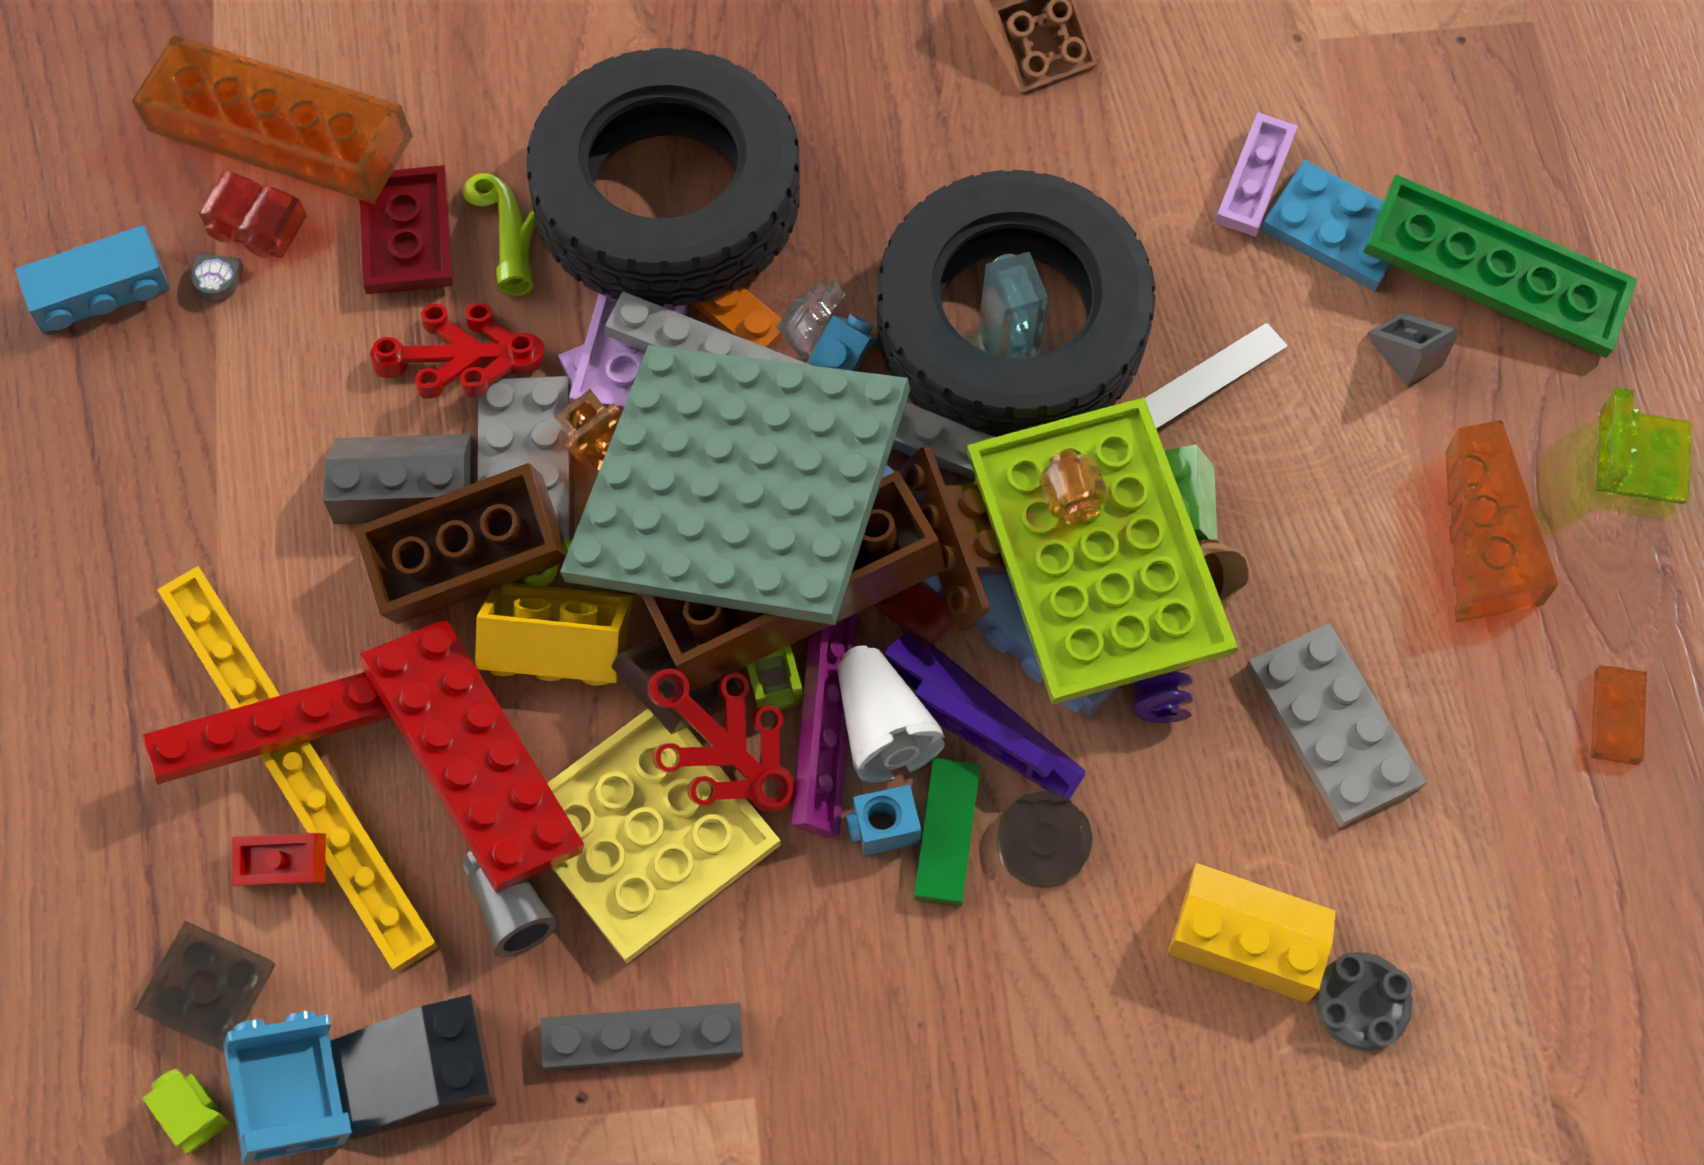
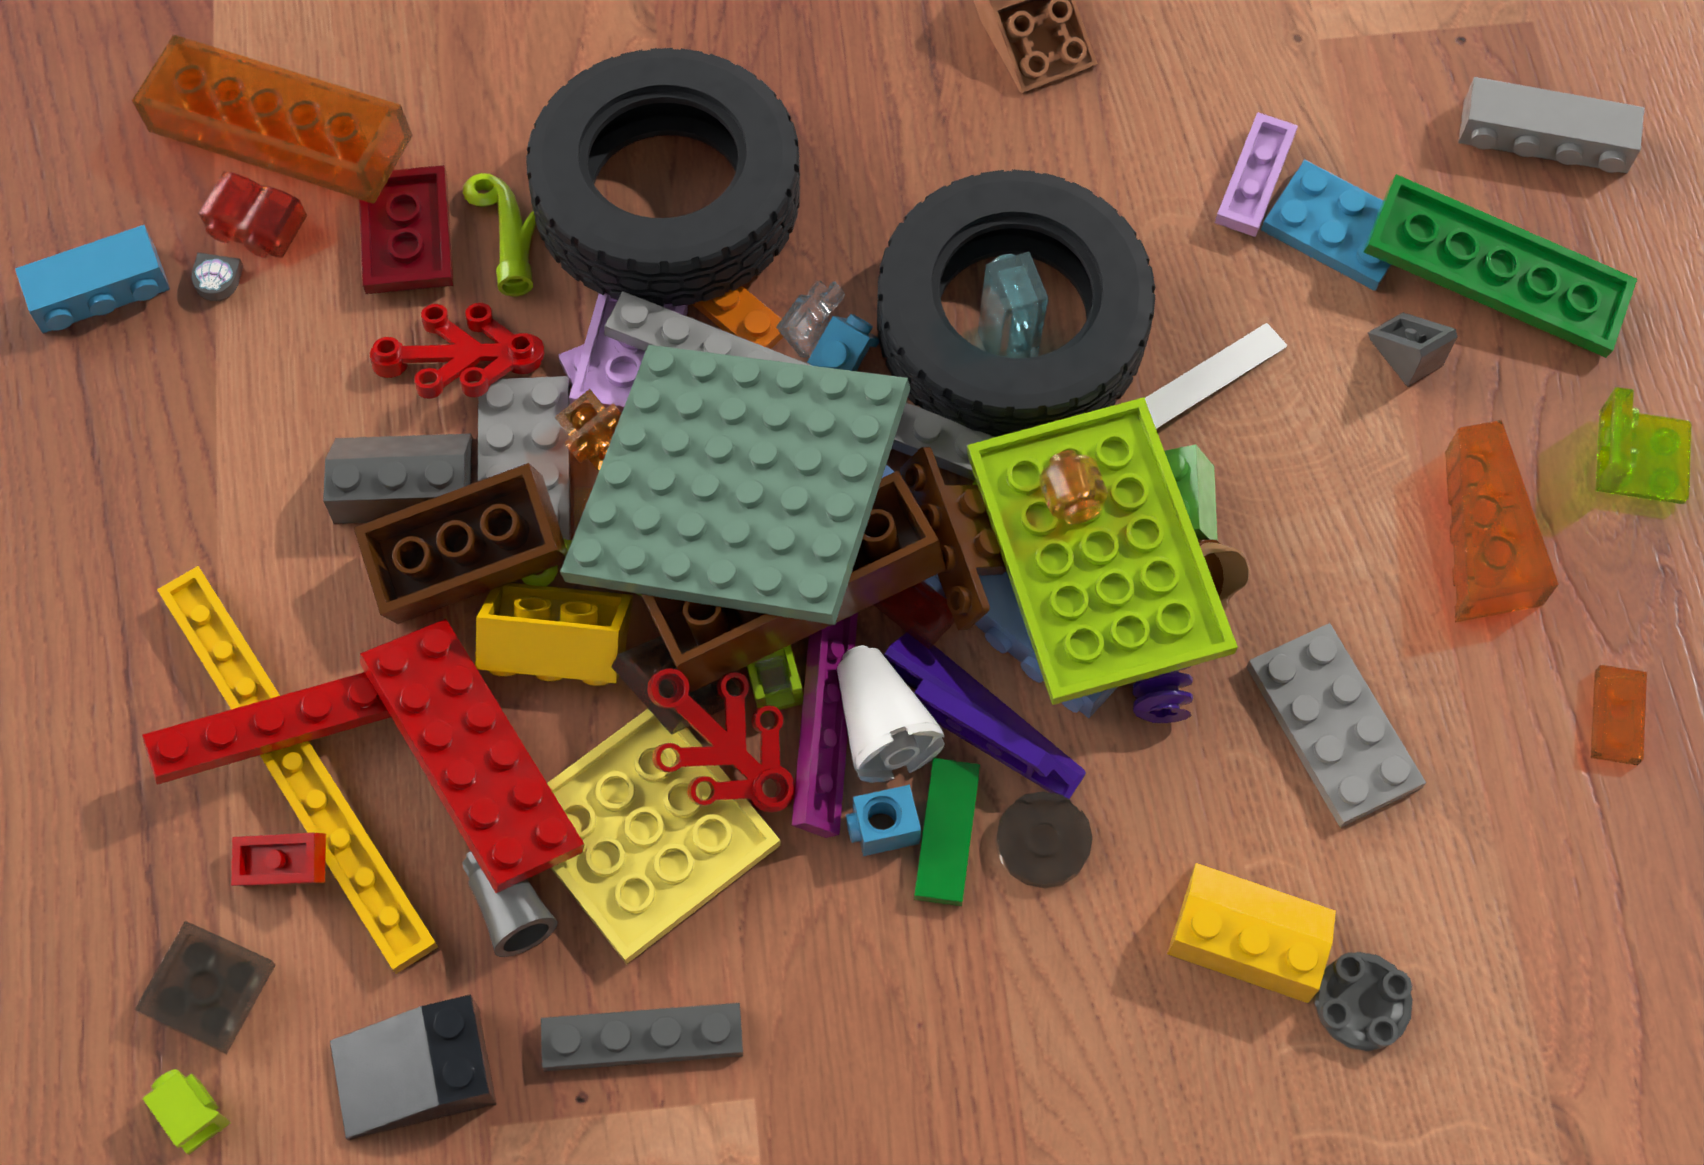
(284, 1087): dark azure panel -> none
(1551, 125): none -> light grey brick

